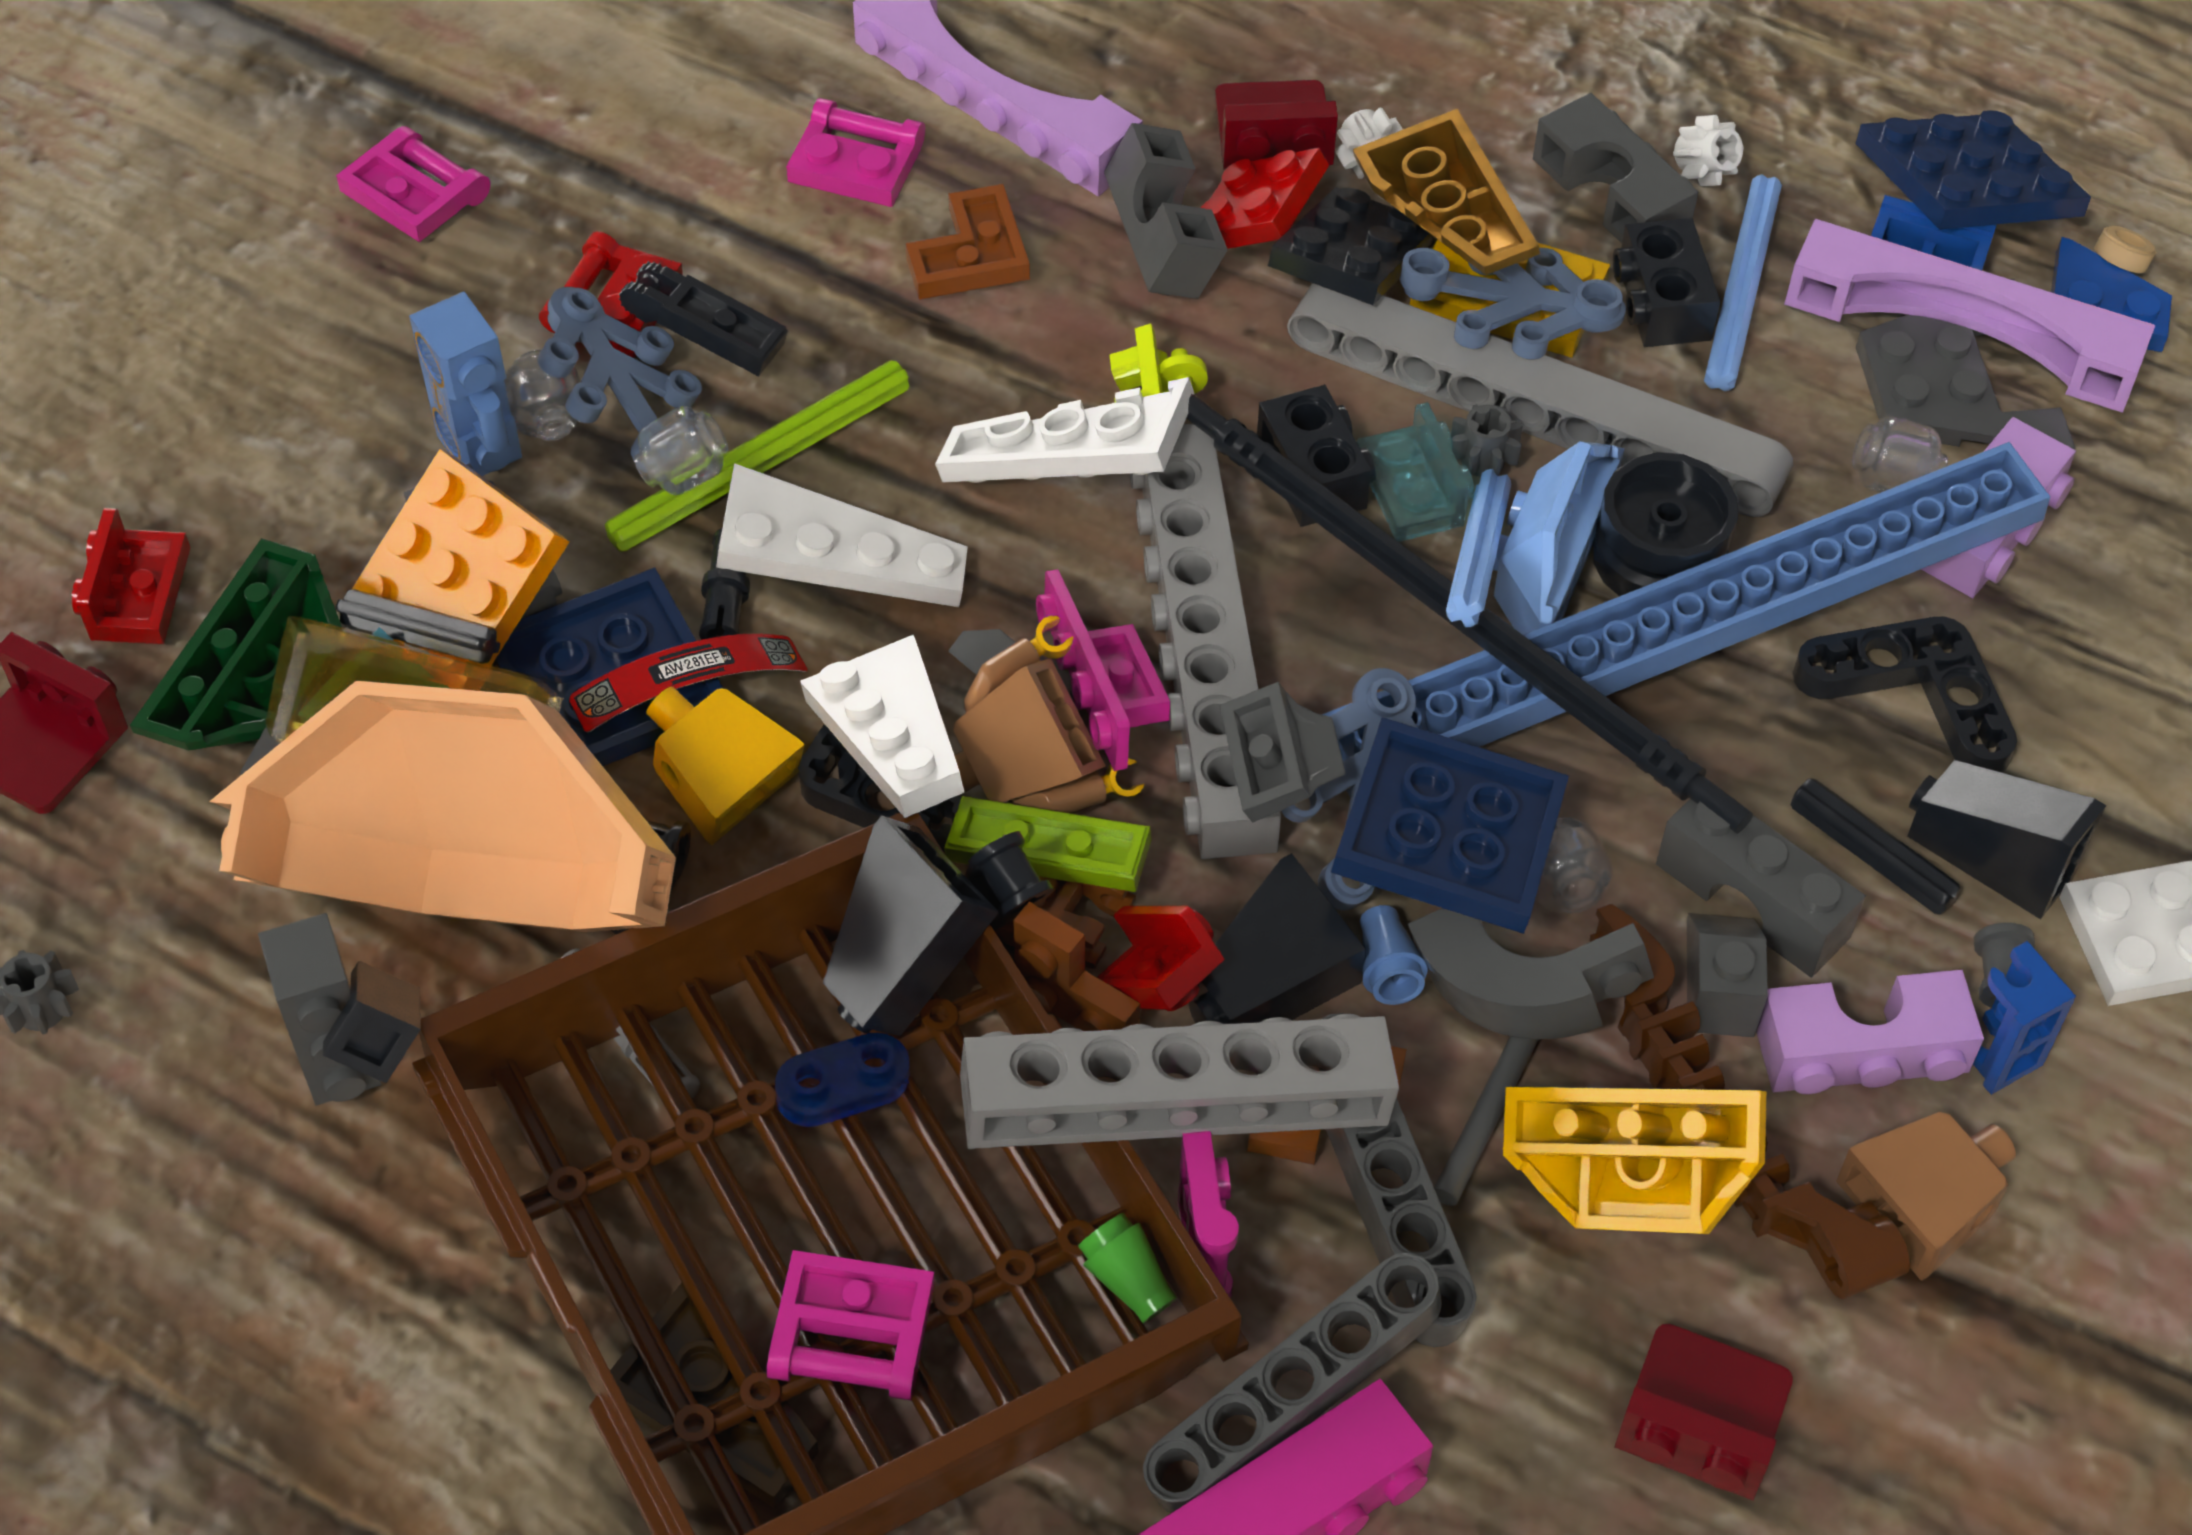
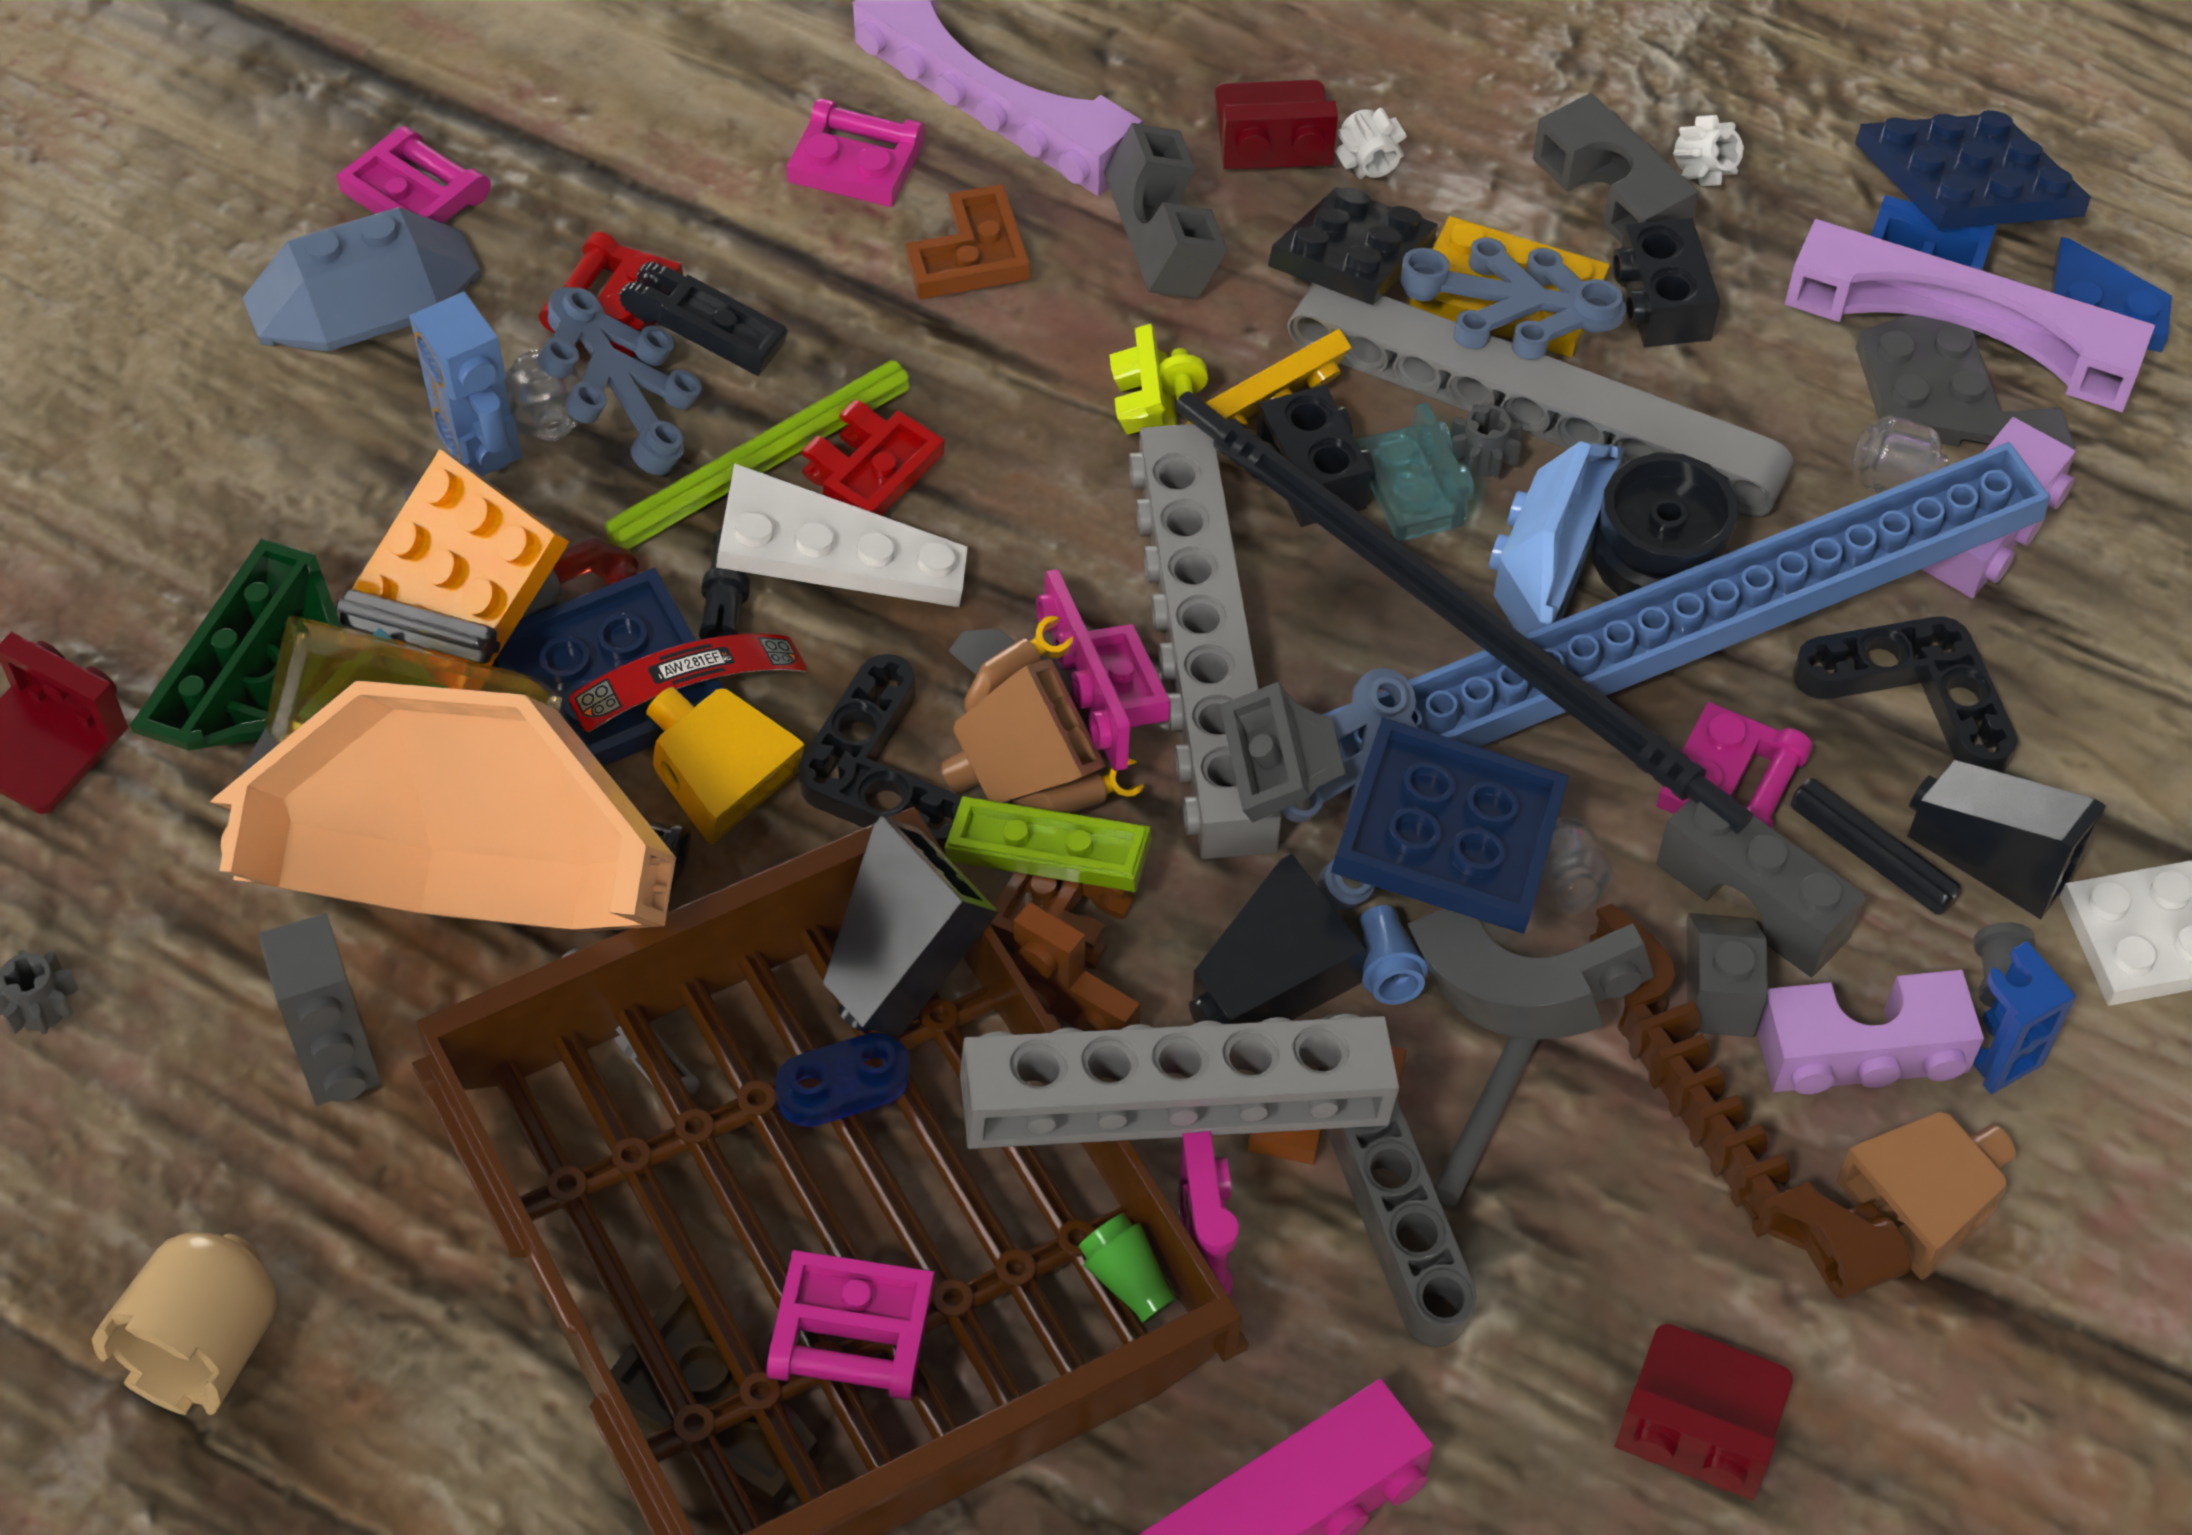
(129, 581): red bracket -> none
(190, 1320): none -> tan cylinder
(358, 280): none -> sand blue wedge
(375, 1023): black panel -> none
(597, 557): none -> clear red arm
(681, 450): clear head -> none
(884, 466): none -> red plate
(889, 724): white wing -> none
(1007, 878): black piece -> none
(1070, 440): white wing -> none
(1167, 956): red bracket -> none
(1265, 195): red plate -> none
(1307, 1350): dark grey beam -> none
(1311, 366): none -> yellow plate
(1450, 190): pearl gold wedge -> none
(1479, 549): light blue axle -> none
(1637, 1153): yellow wedge -> none
(1725, 747): none -> dark pink plate
(1743, 283): light blue axle -> none
(2125, 249): tan tile -> none

